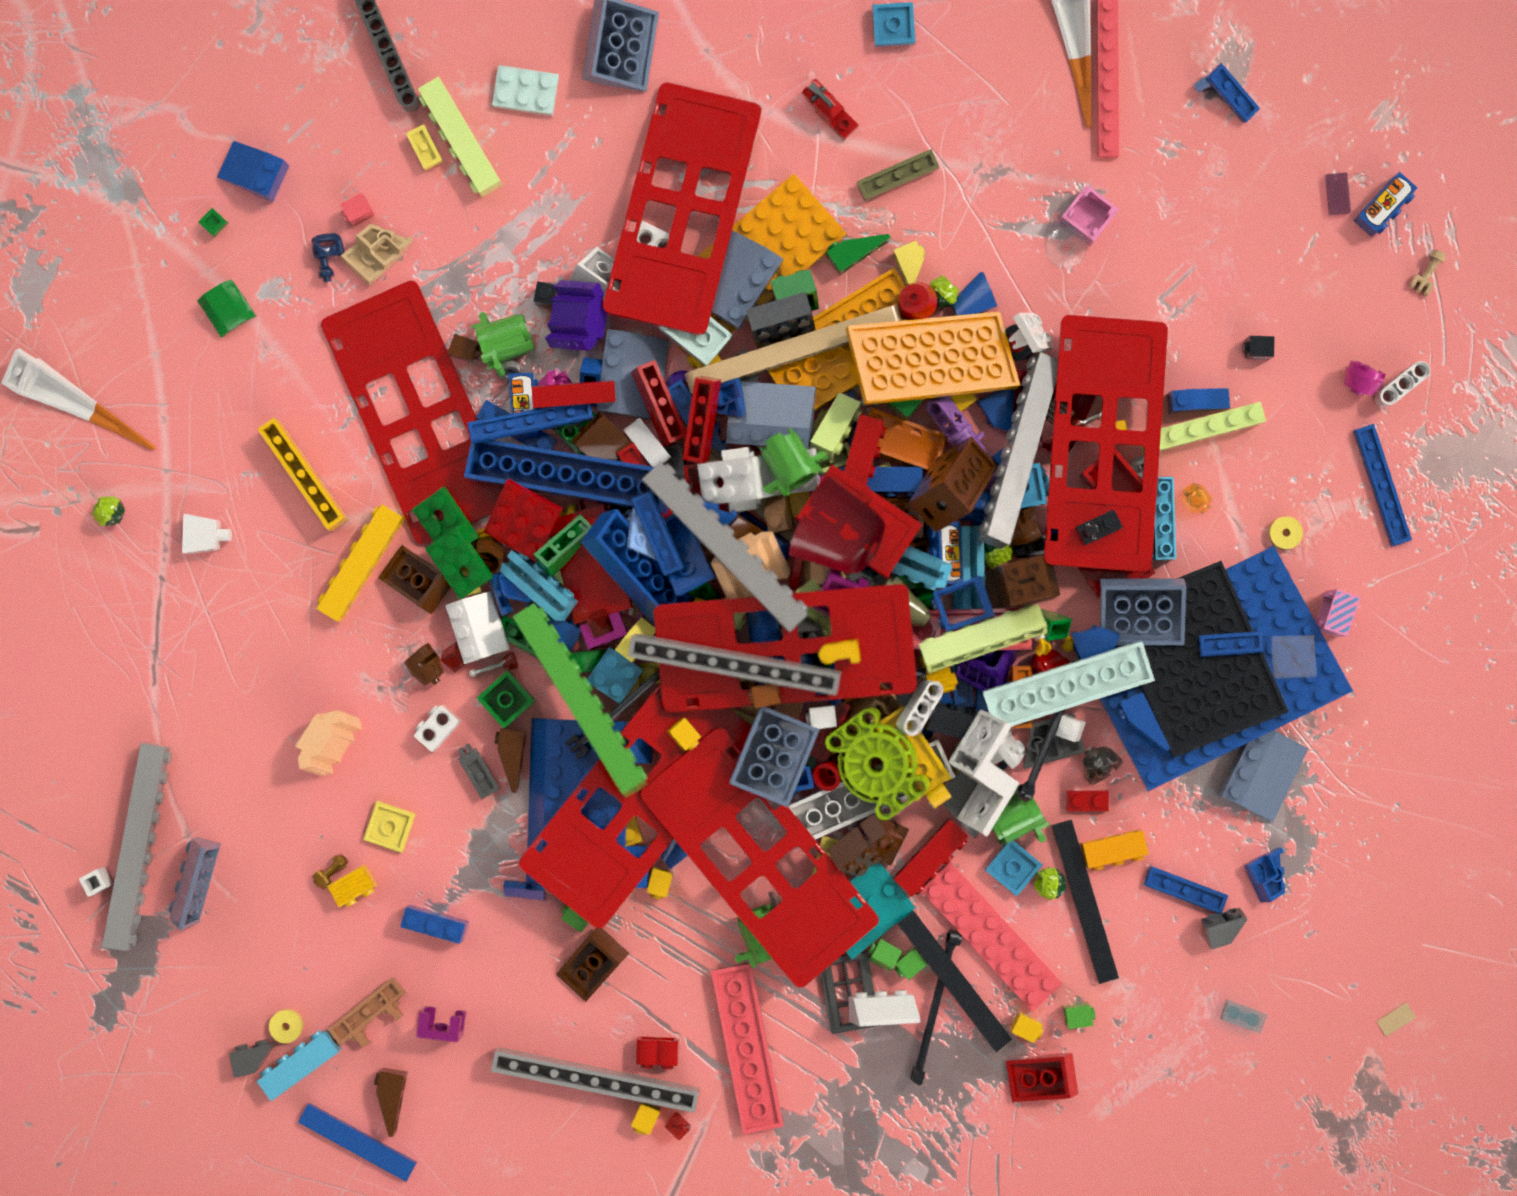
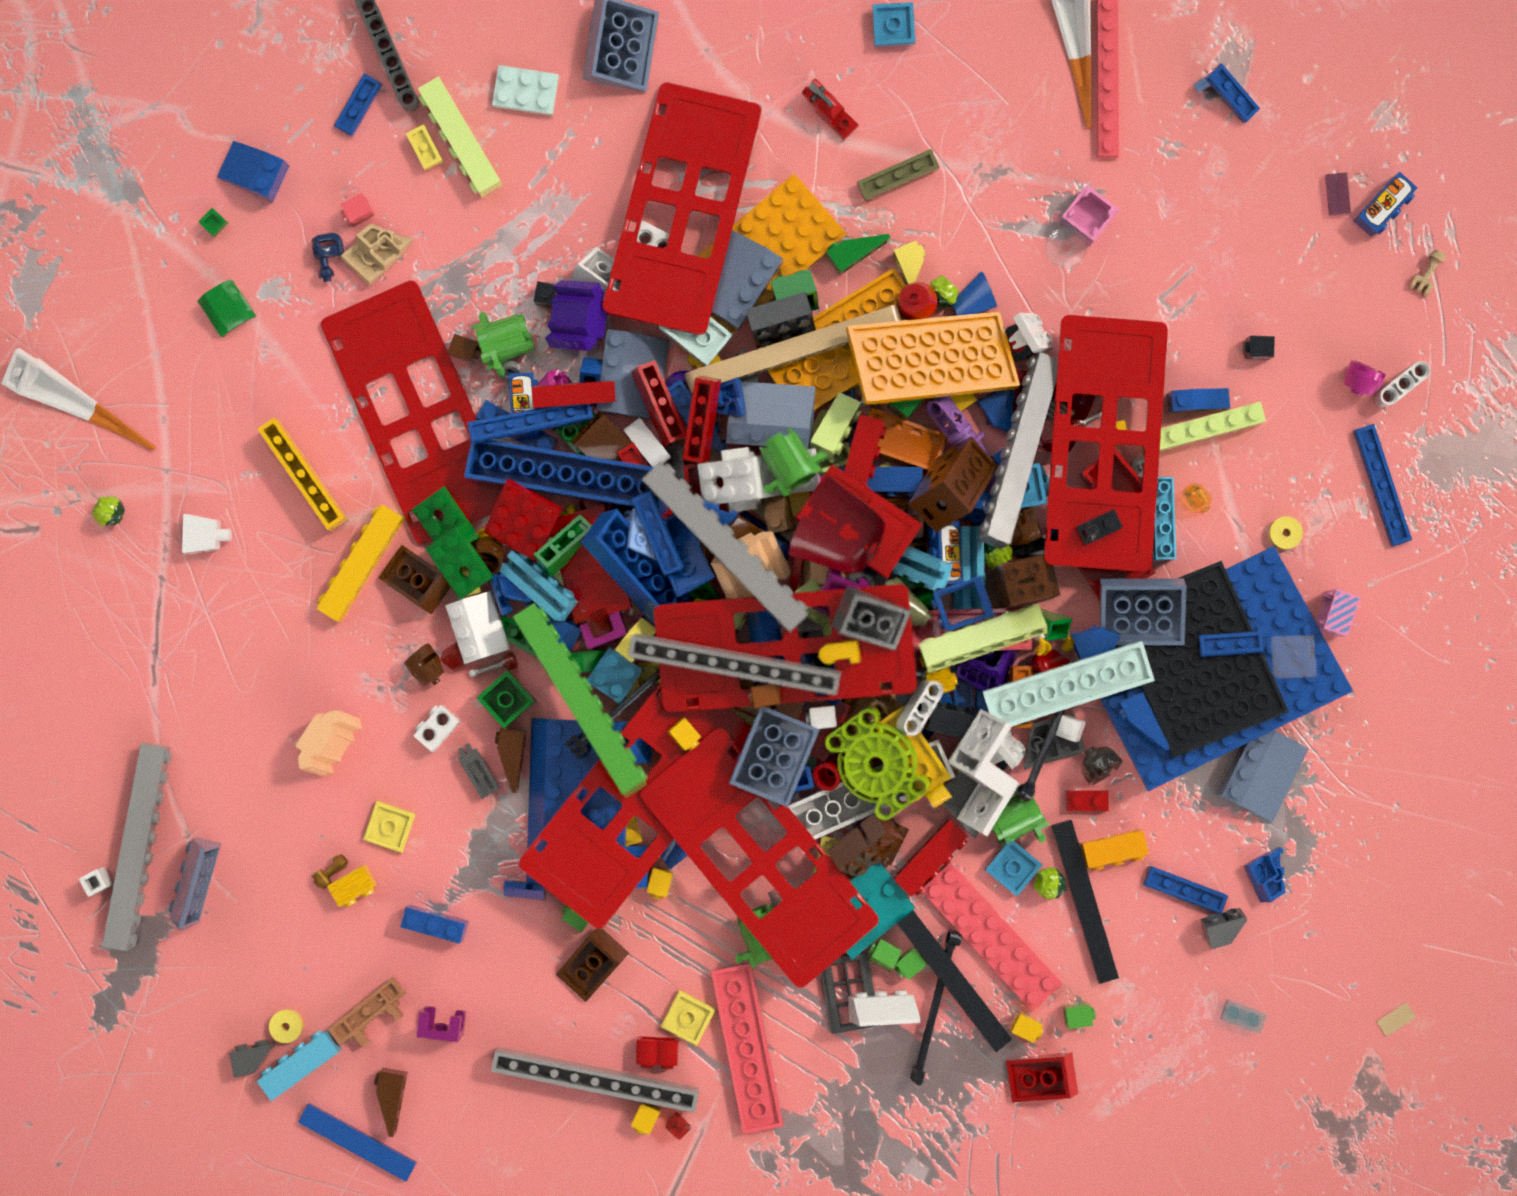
(358, 105): none -> blue tile
(688, 1017): none -> light yellow tile
(870, 618): none -> dark grey slope

